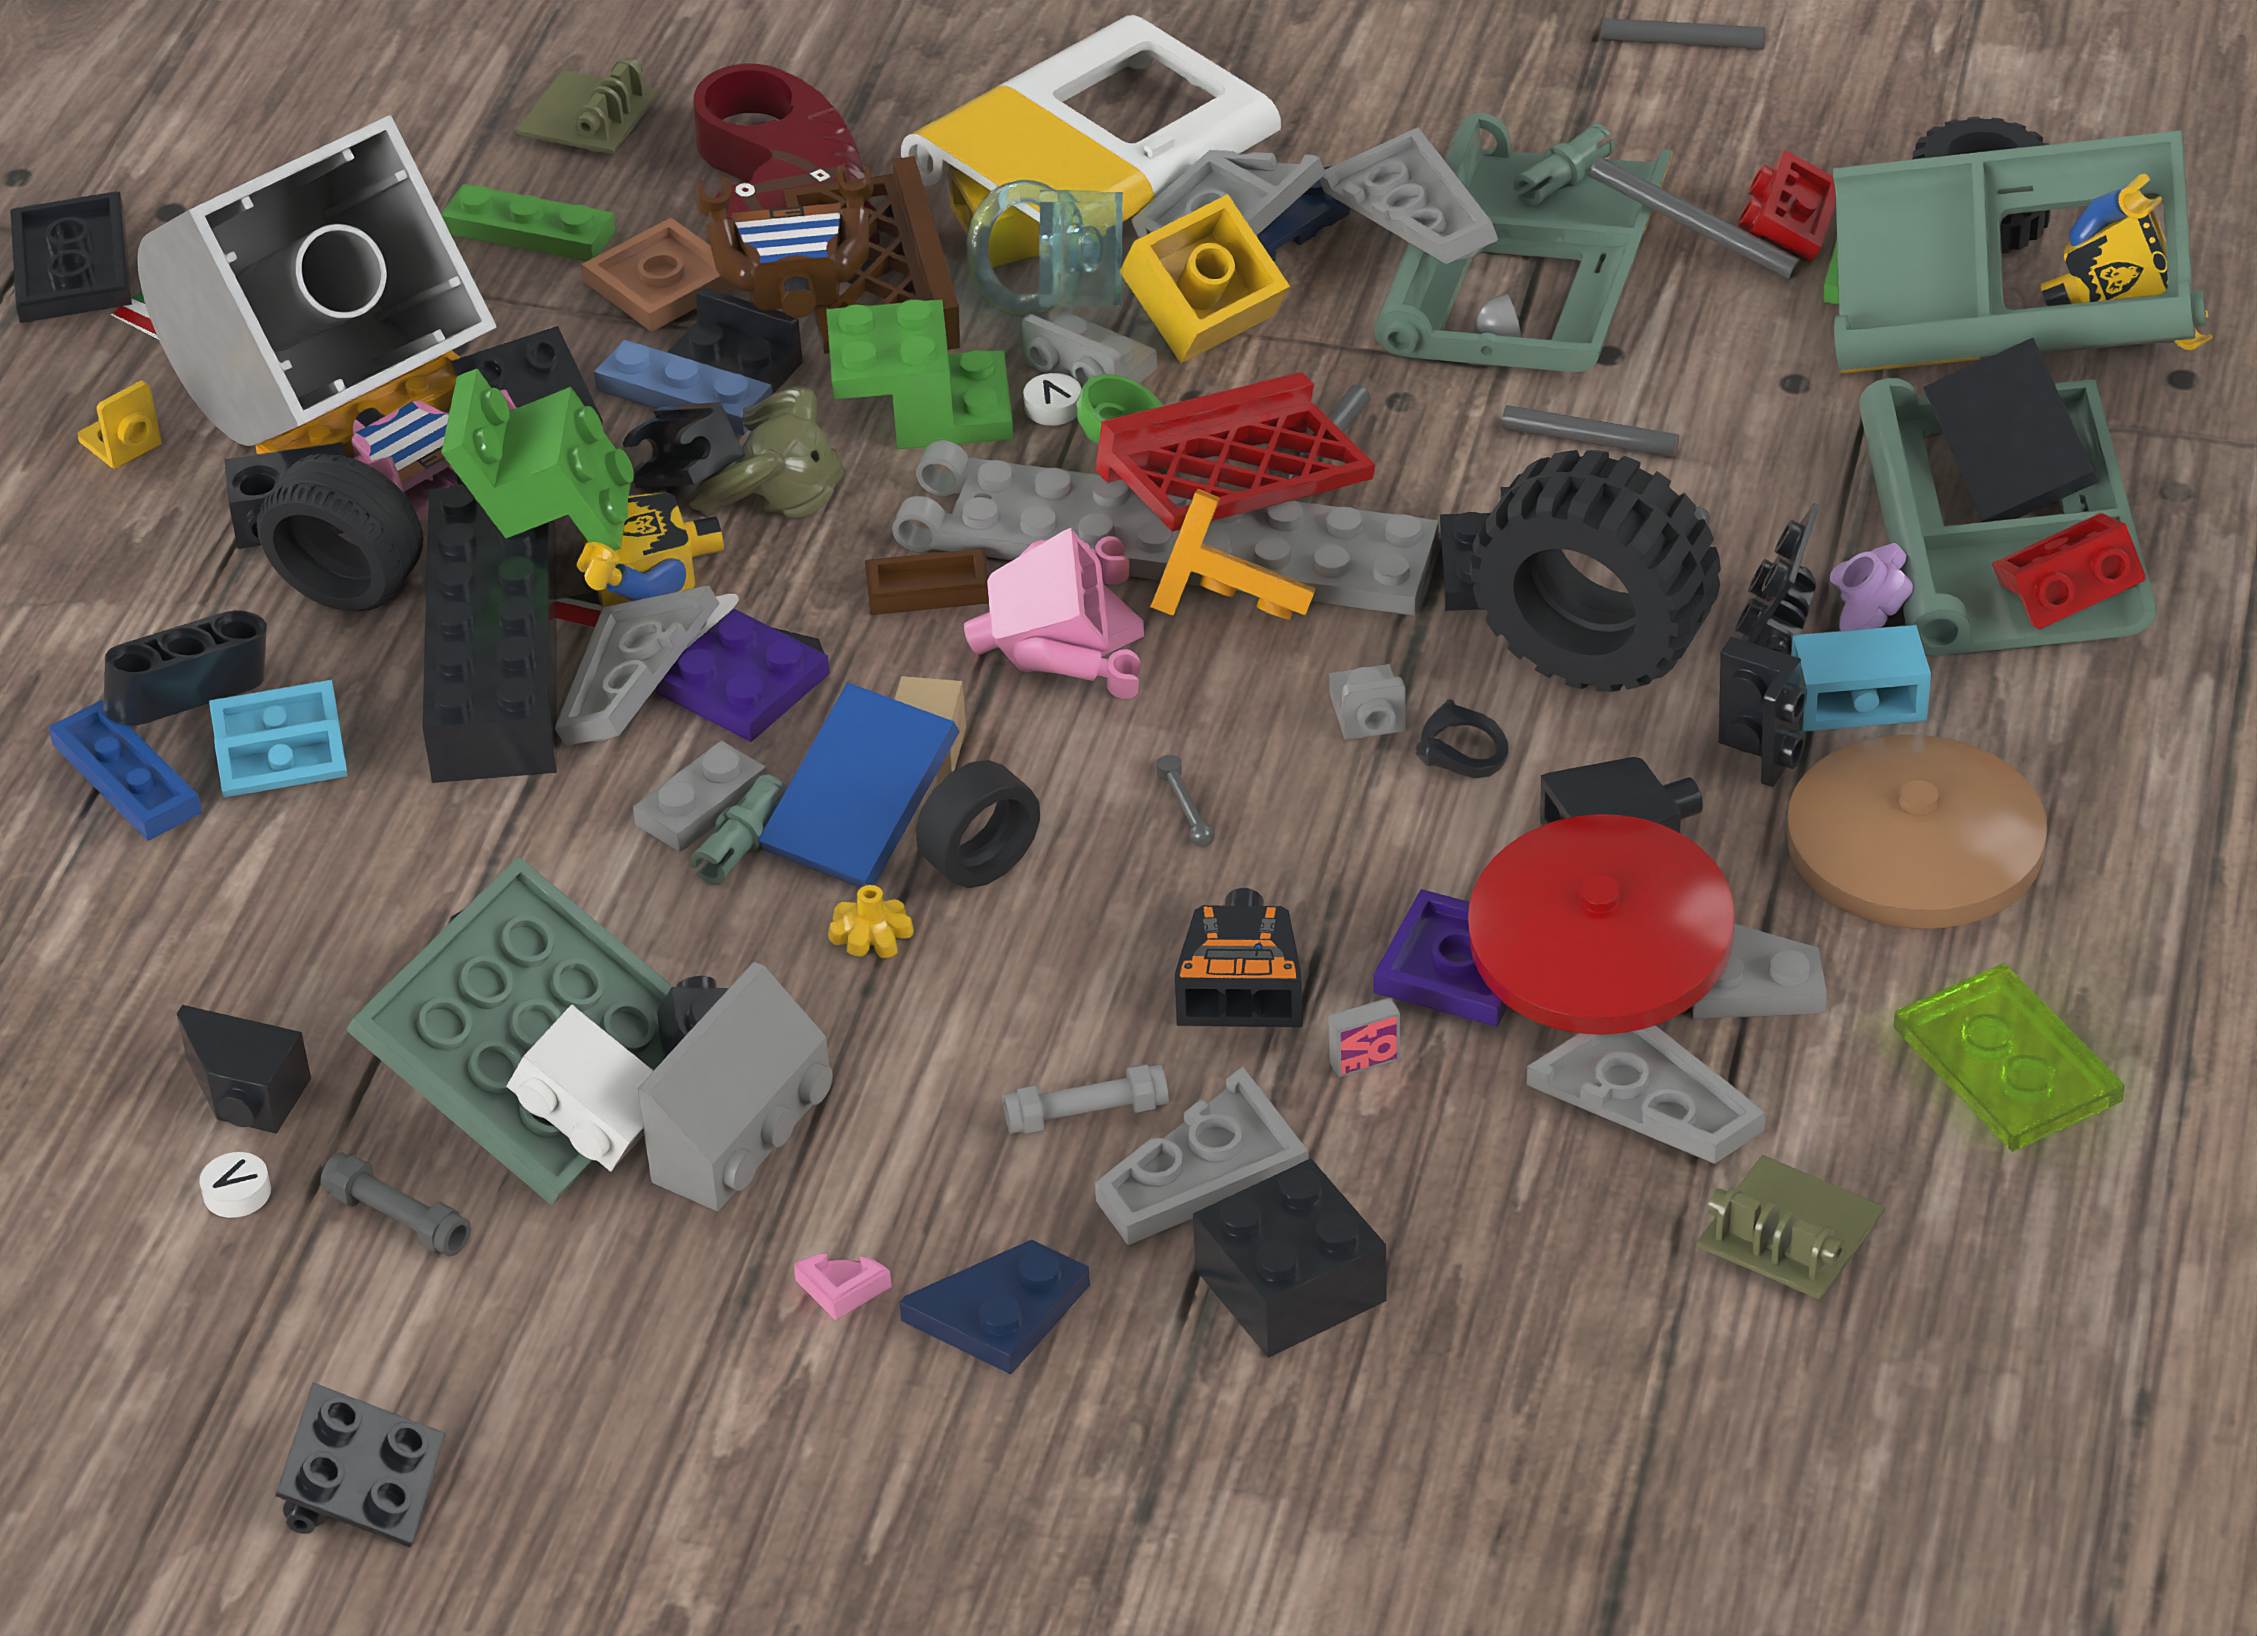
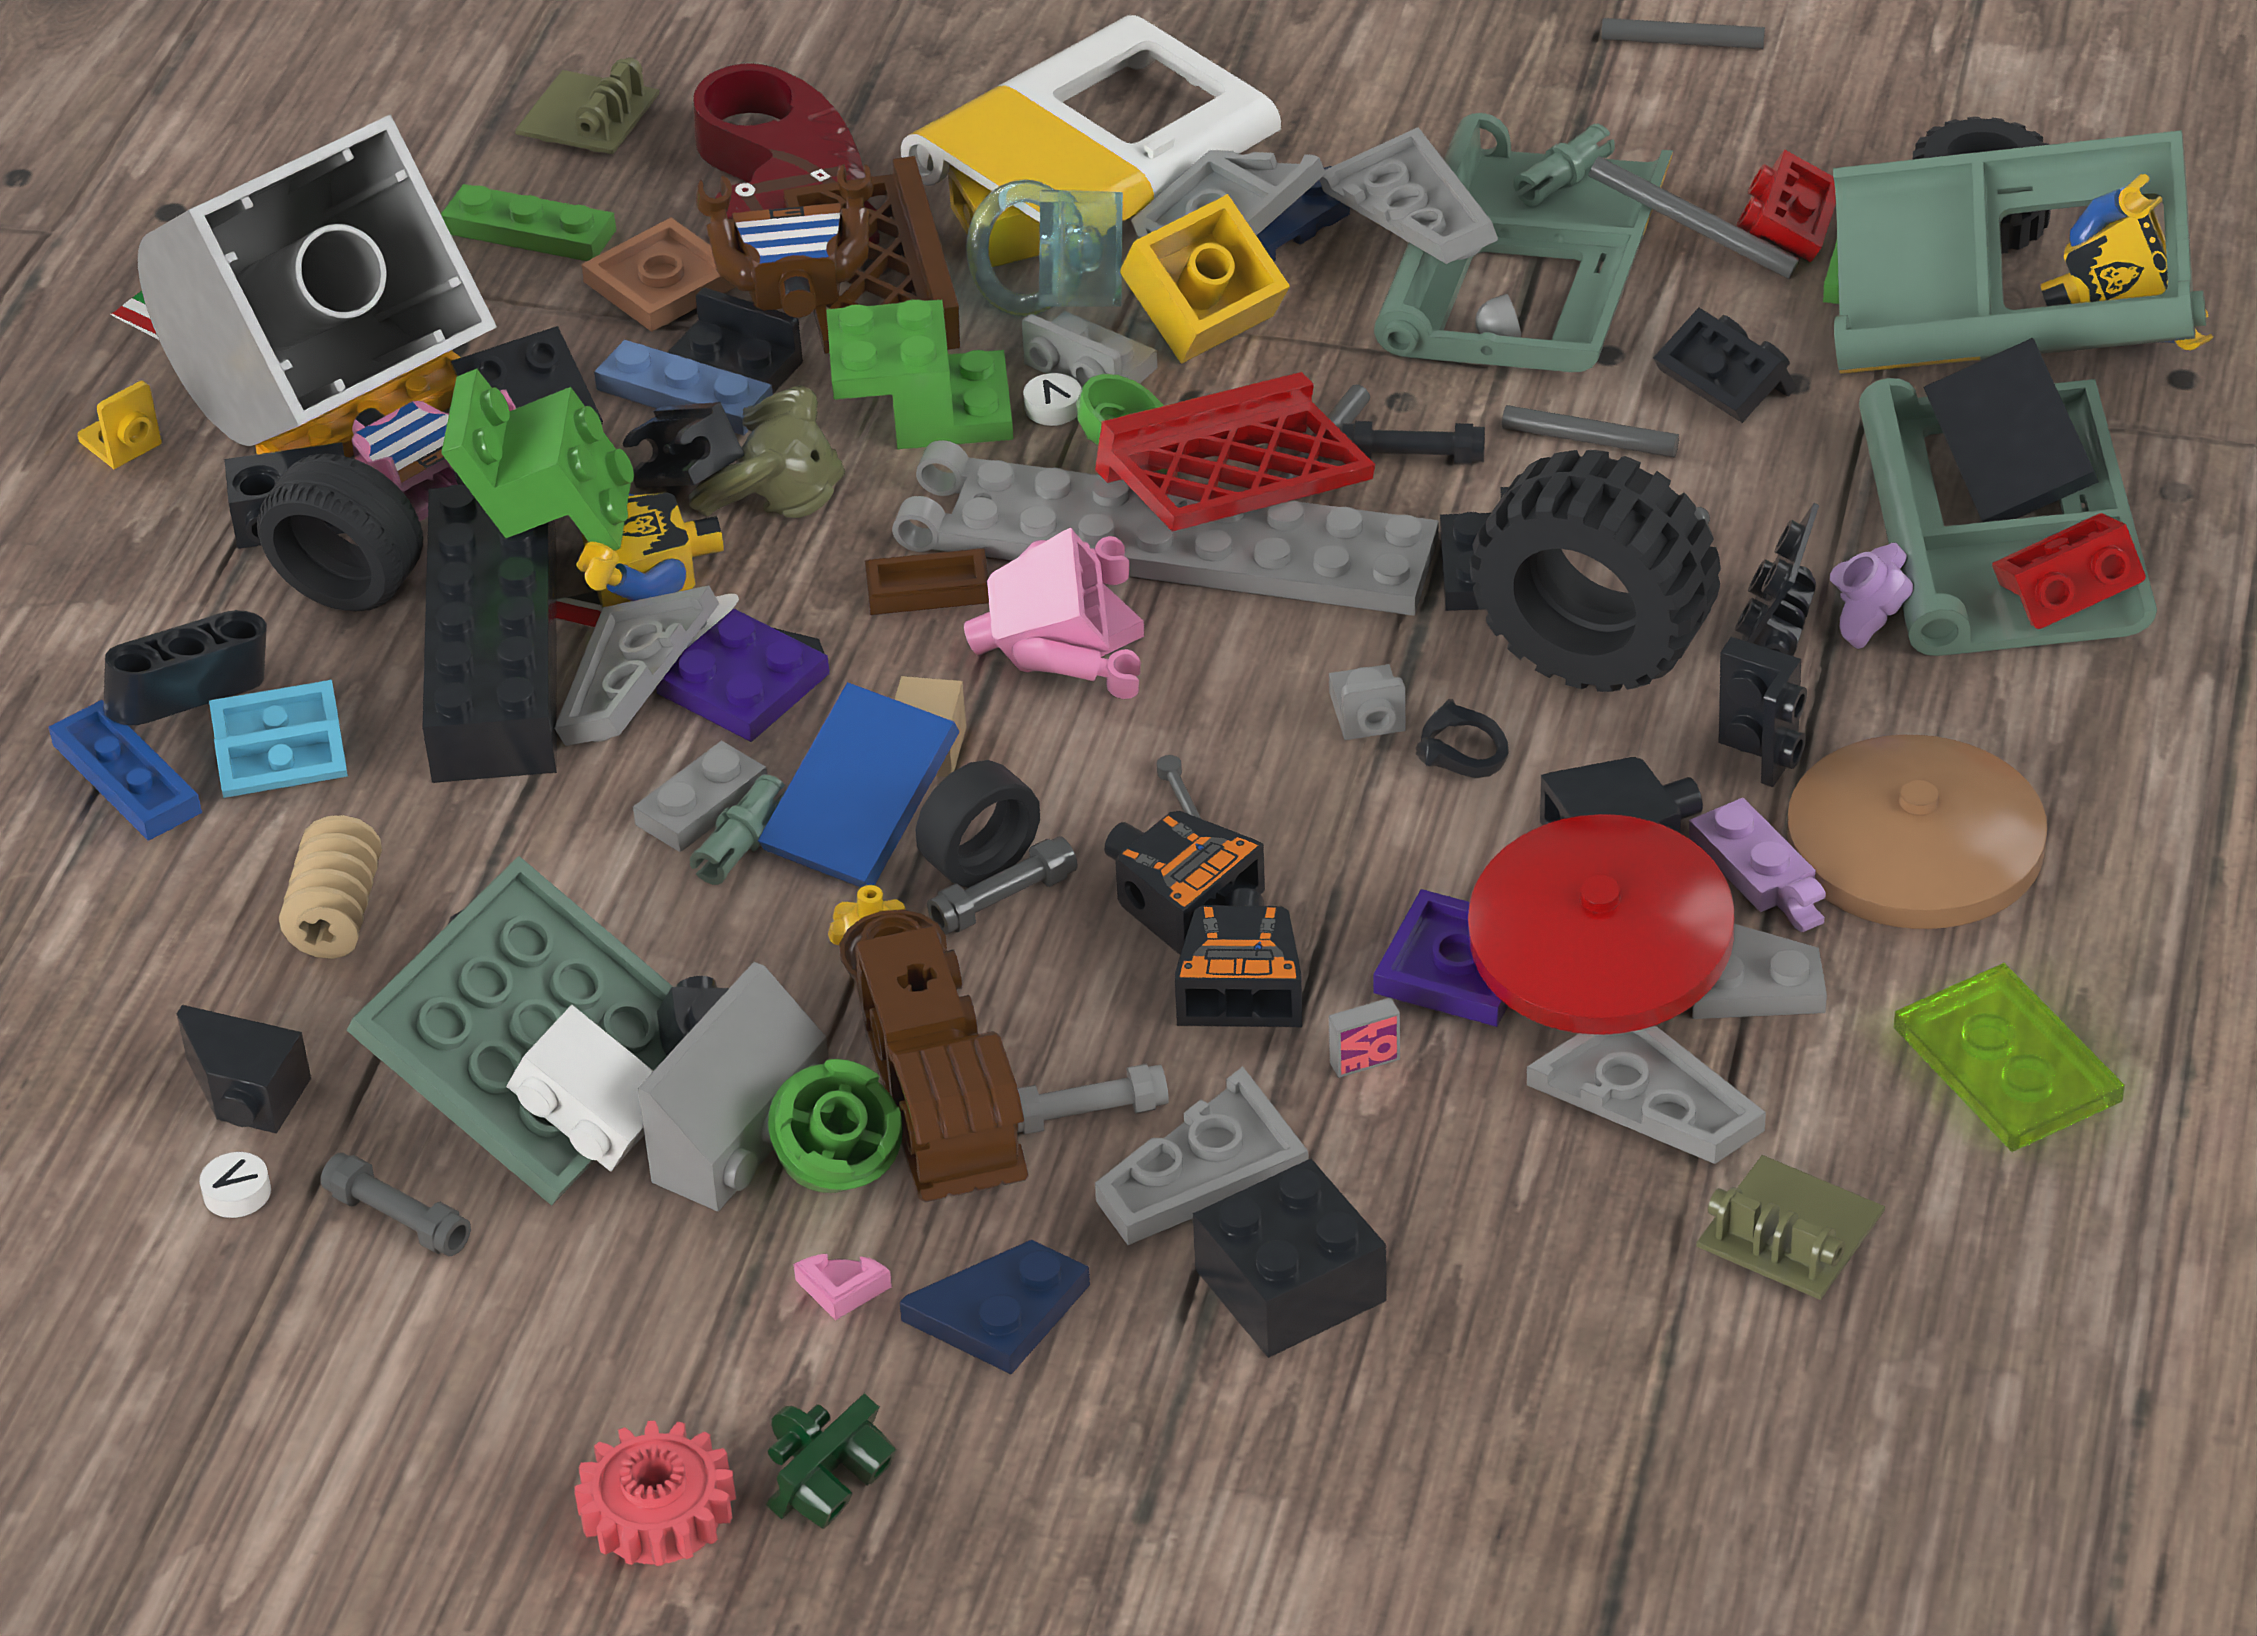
(70, 257): black tile -> none
(330, 886): none -> tan piece
(358, 1467): hinge -> none
(655, 1495): none -> coral gear
(808, 1478): none -> dark green hips
(835, 1126): none -> bright green cone
(944, 1076): none -> reddish brown brick
(1048, 862): none -> dark grey bar
(1179, 869): none -> torso
(1224, 571): light orange bracket -> none
(1465, 443): none -> black bar
(1724, 364): none -> black bracket
(1759, 862): none -> lavender plate
(1863, 677): medium azure brick -> none

